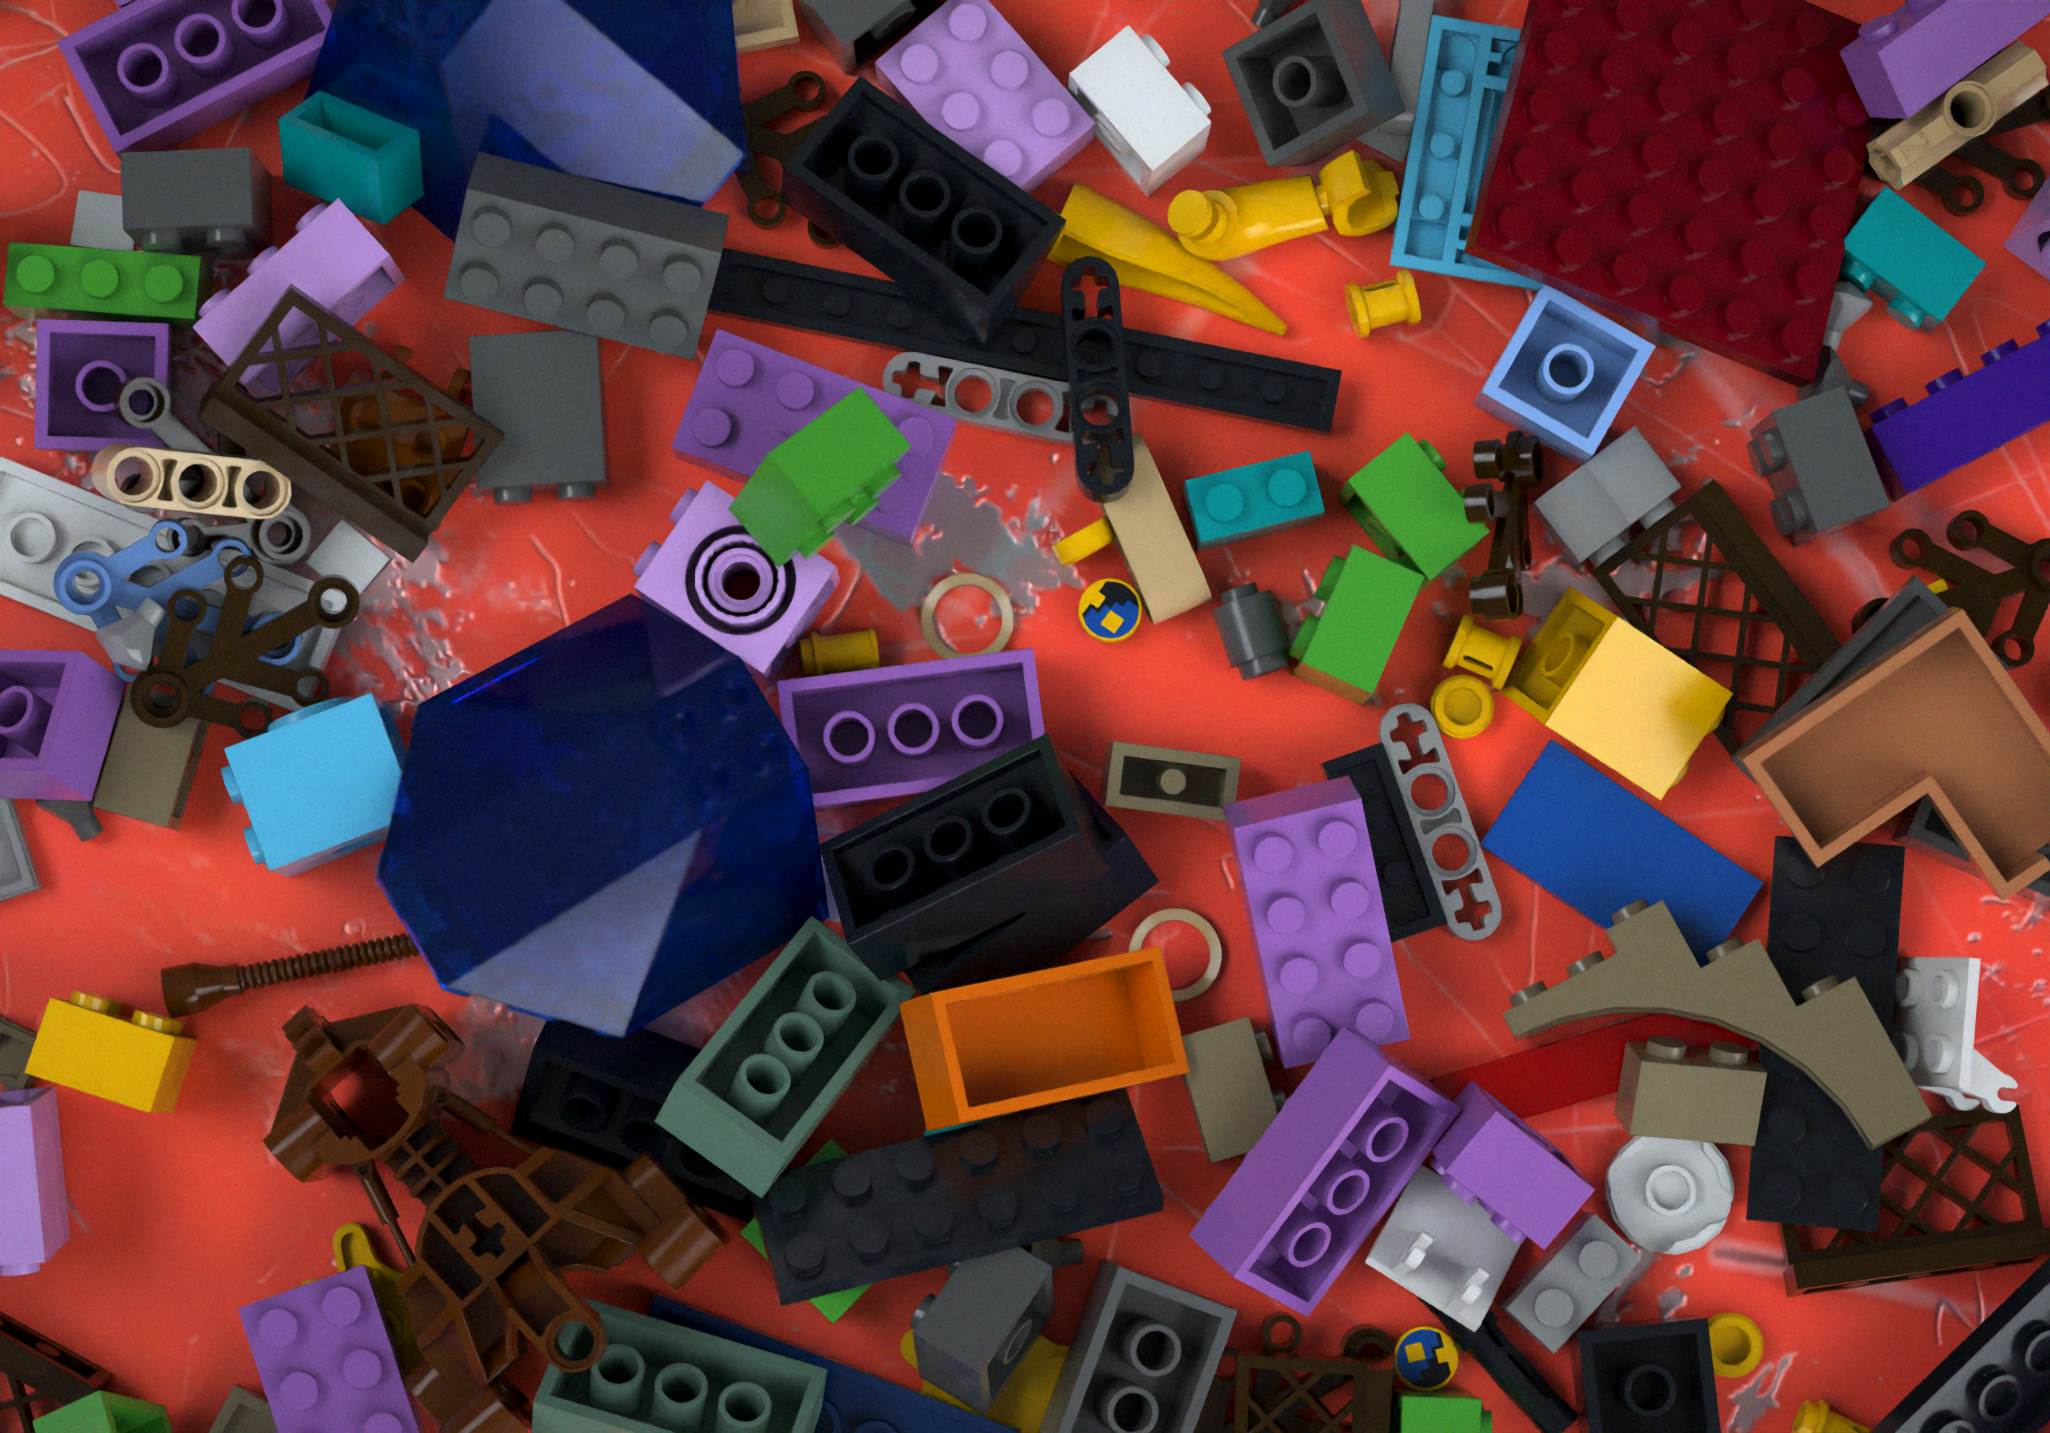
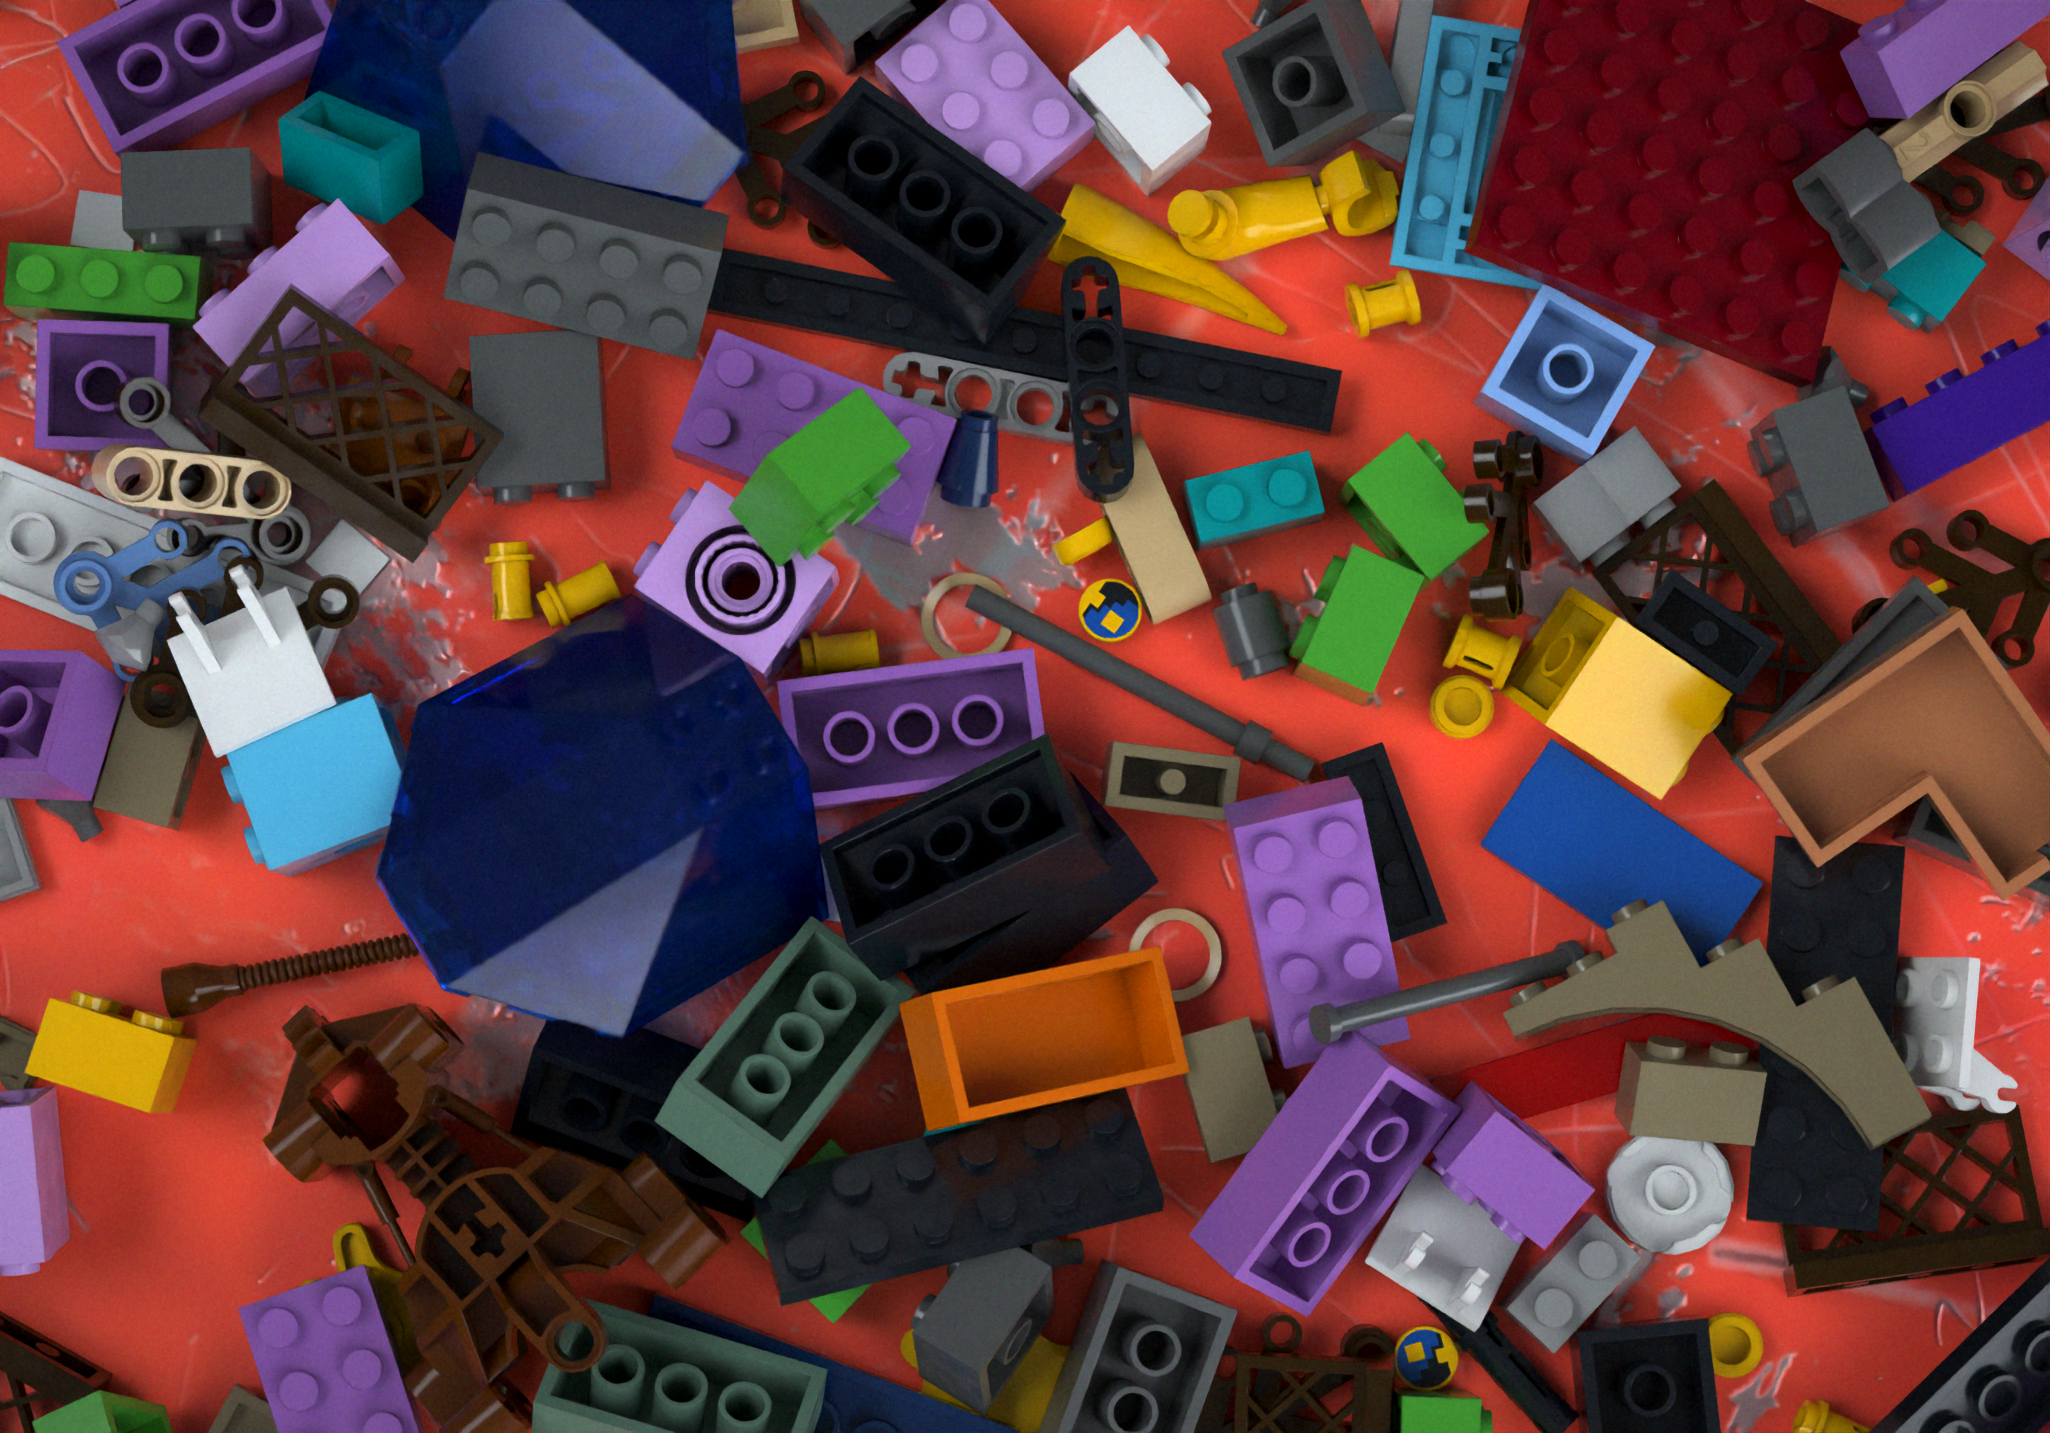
(249, 668): none -> white plate
(510, 580): none -> yellow pin
(577, 594): none -> yellow pin
(971, 462): none -> dark blue cone
(1250, 741): none -> dark grey bar
(1330, 1022): none -> dark grey bar
(1447, 819): light grey beam -> none
(1705, 632): none -> black brick
(1847, 307): light grey rock -> none
(1867, 205): none -> dark grey brick
(1972, 236): none -> dark tan tile

